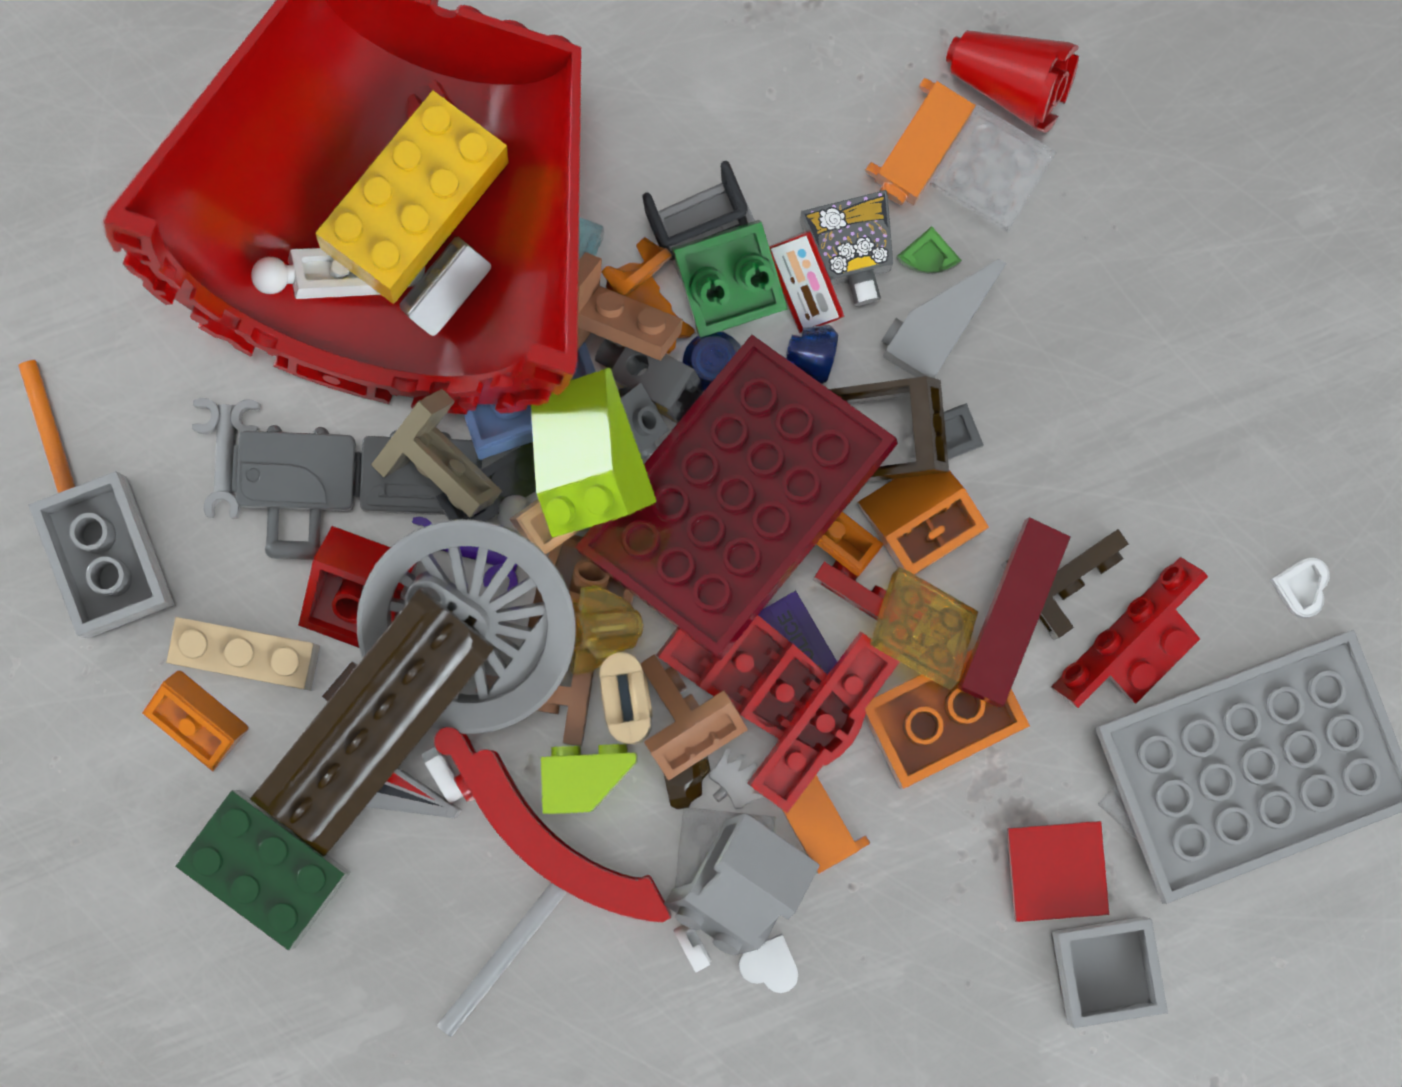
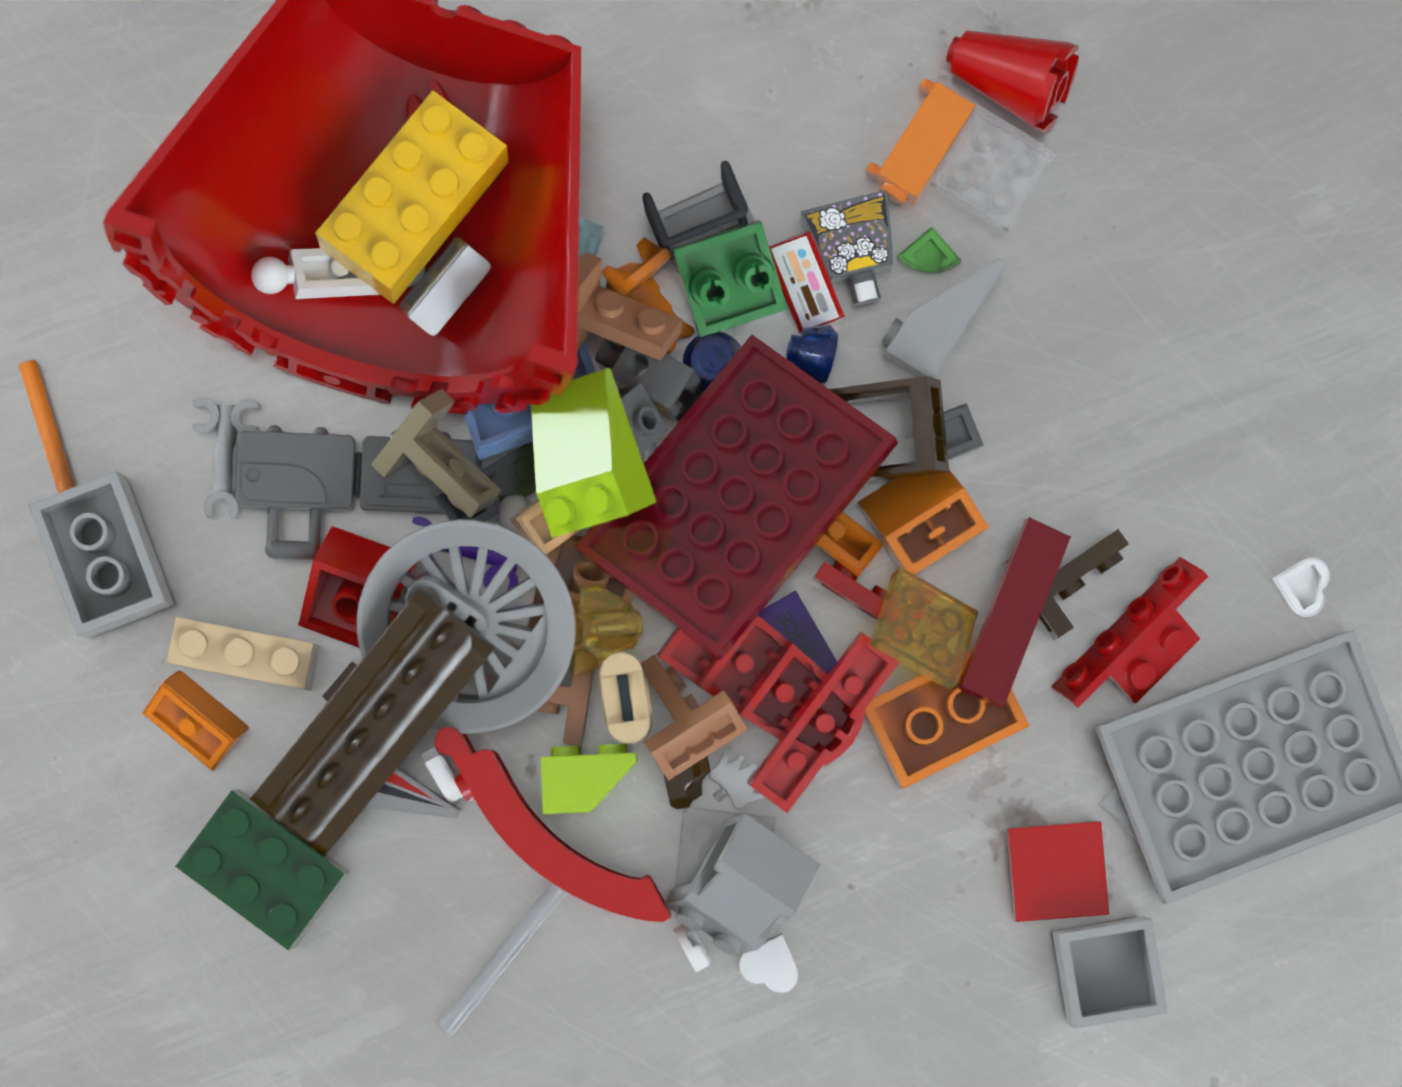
(821, 828): orange brick -> none

